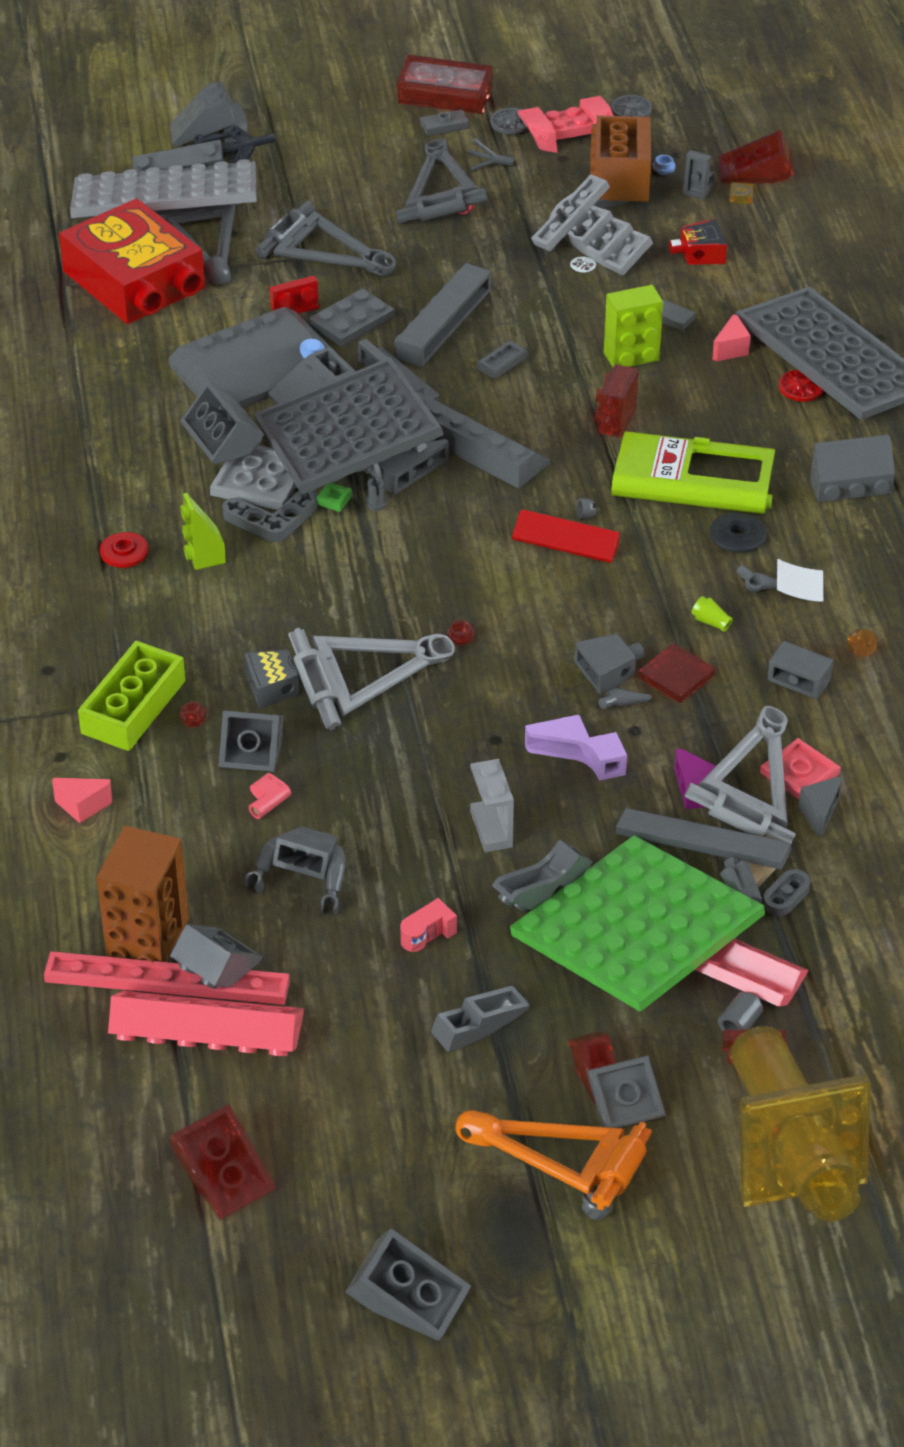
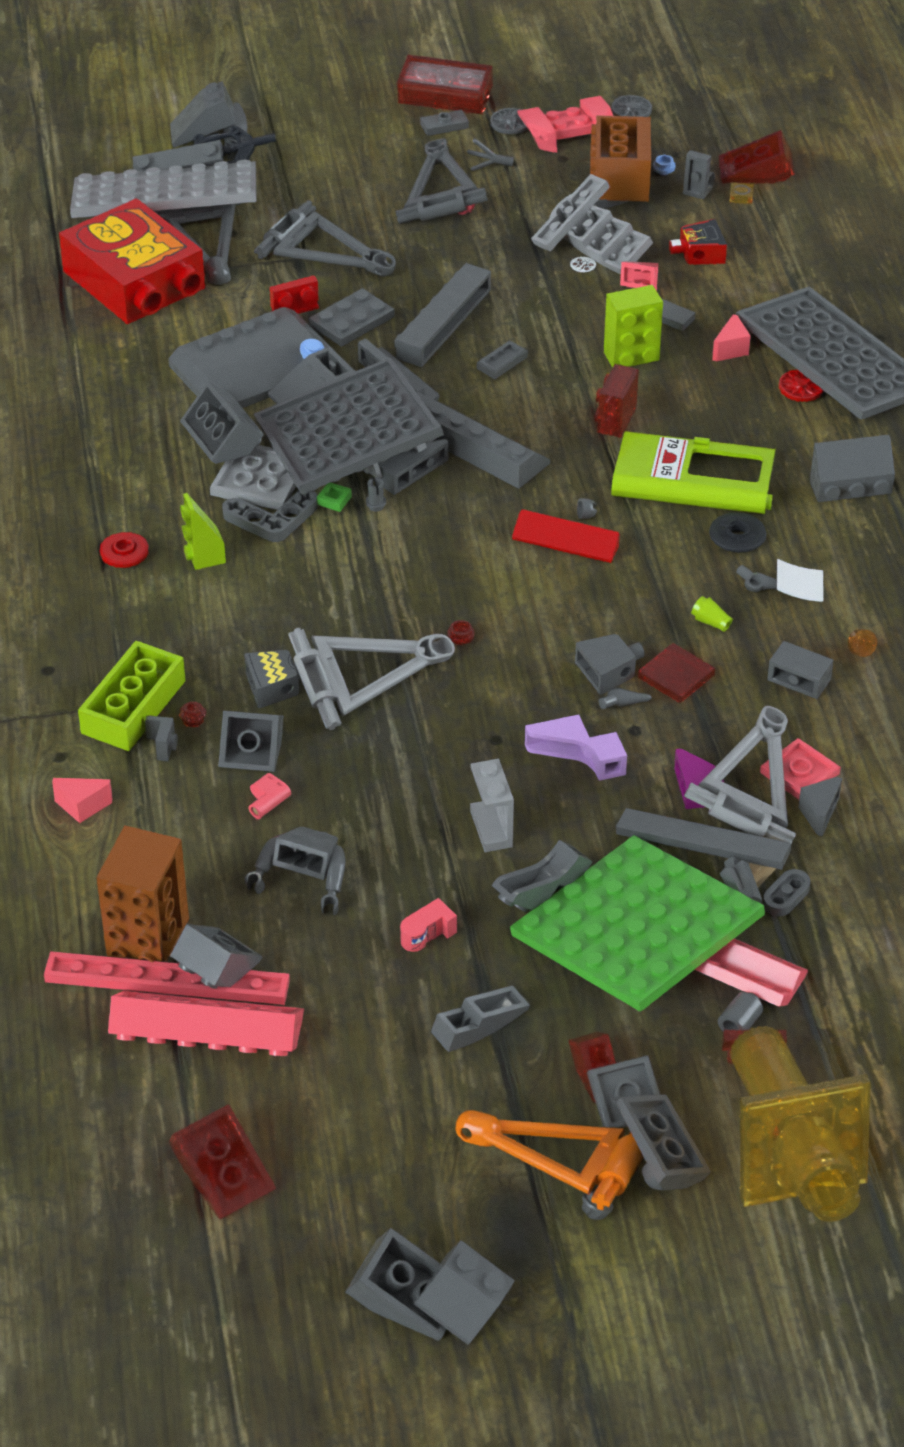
(162, 731): none -> dark grey bracket
(464, 1292): none -> dark grey slope
(639, 274): none -> coral slope
(664, 1142): none -> dark grey slope

